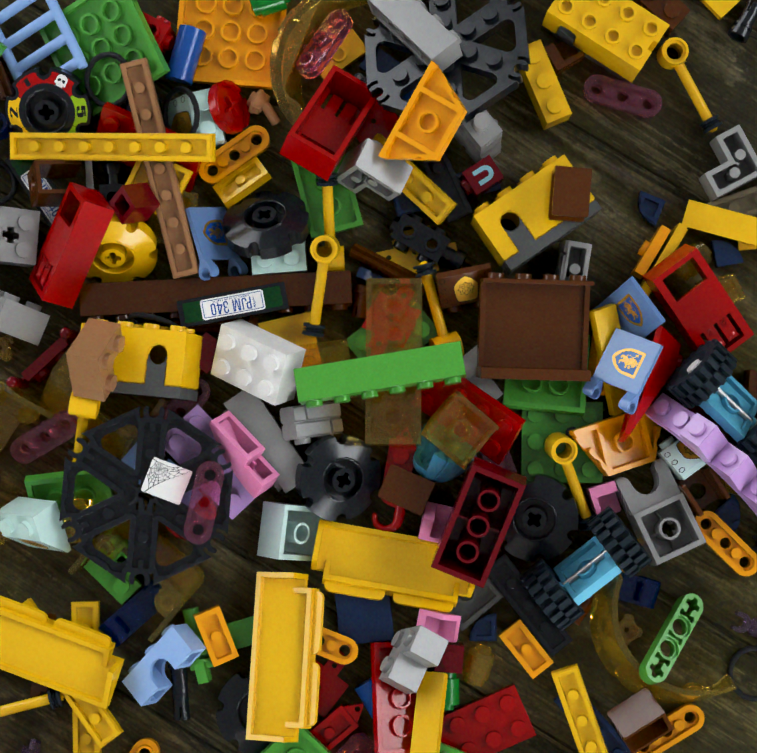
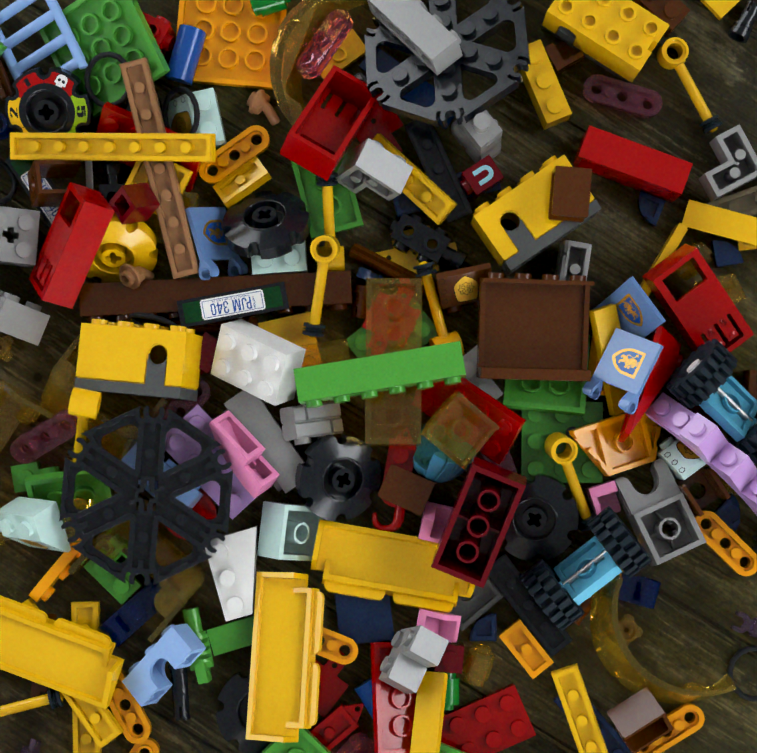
(20, 471): none -> bright green plate
(40, 367): dark red plate -> none
(59, 570): none -> light orange plate
(92, 359): medium nougat brick -> none
(129, 717): none -> light orange plate
(133, 276): none -> medium nougat plate
(166, 480): white sticker -> none
(203, 515): clear pink plate -> none
(216, 635): light orange plate -> none
(228, 107): red tile -> none
(235, 571): none -> white wedge
(426, 121): light orange wing -> none
(632, 164): none -> red piece
(649, 251): light orange plate -> none
(668, 635): bright green beam -> none

